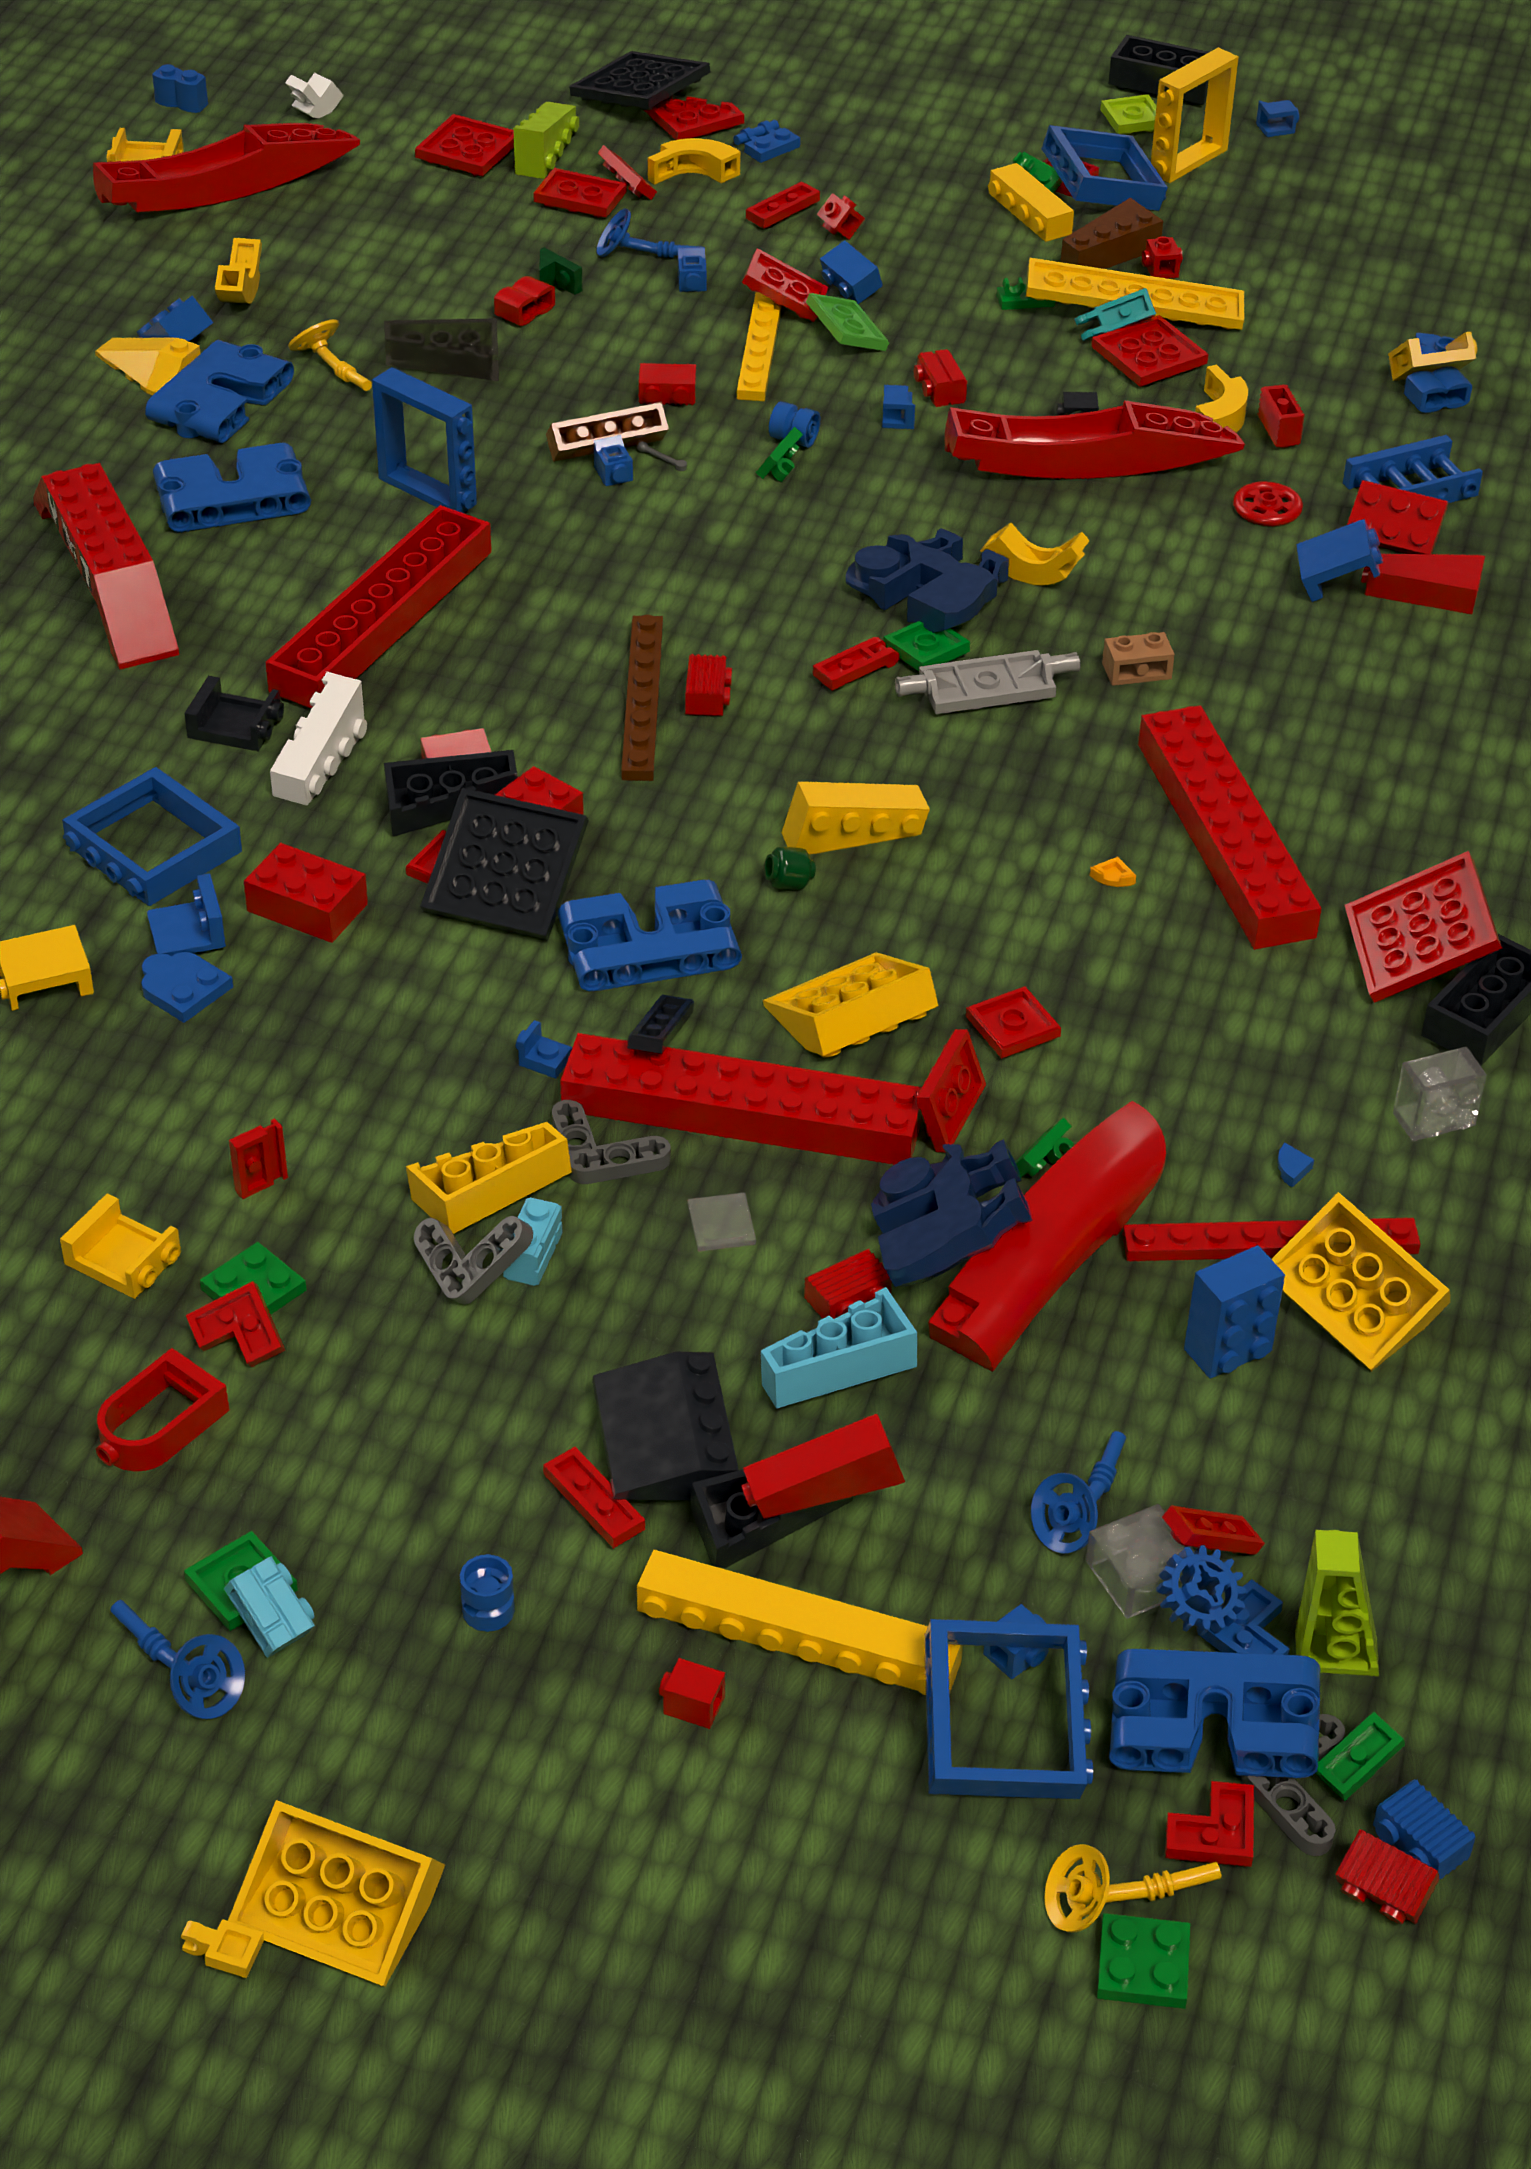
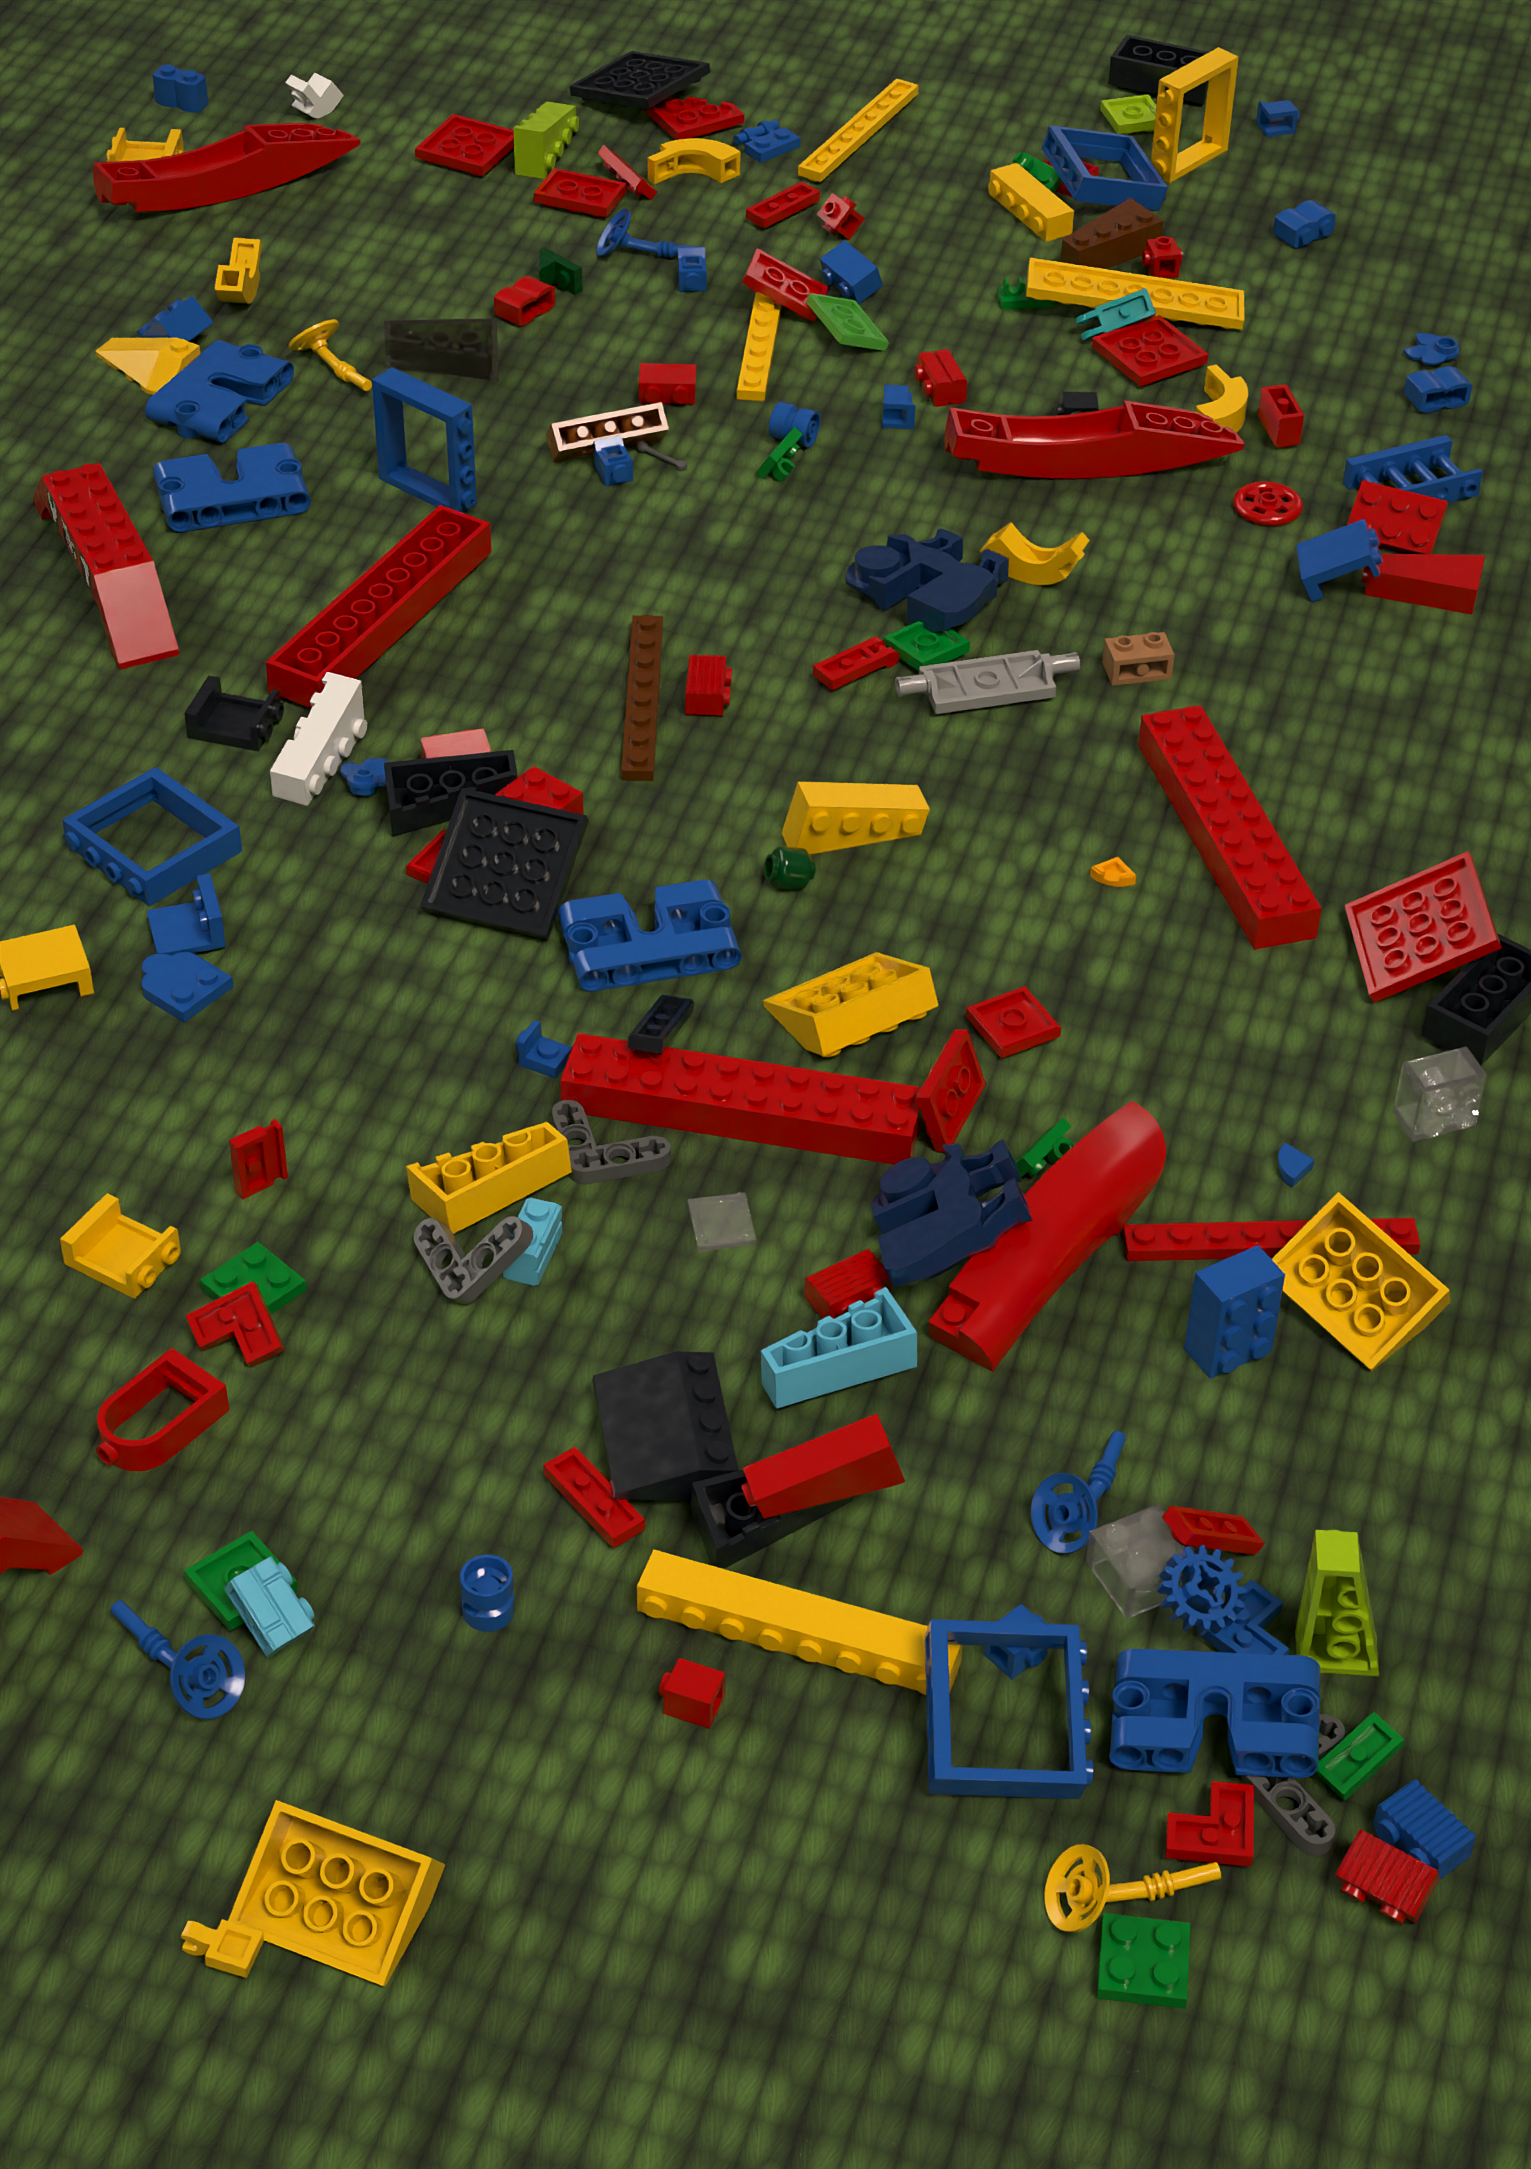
(306, 892): red brick -> none
(366, 776): none -> blue plate
(857, 130): none -> yellow plate
(1304, 223): none -> blue brick
(1409, 359): yellow panel -> none

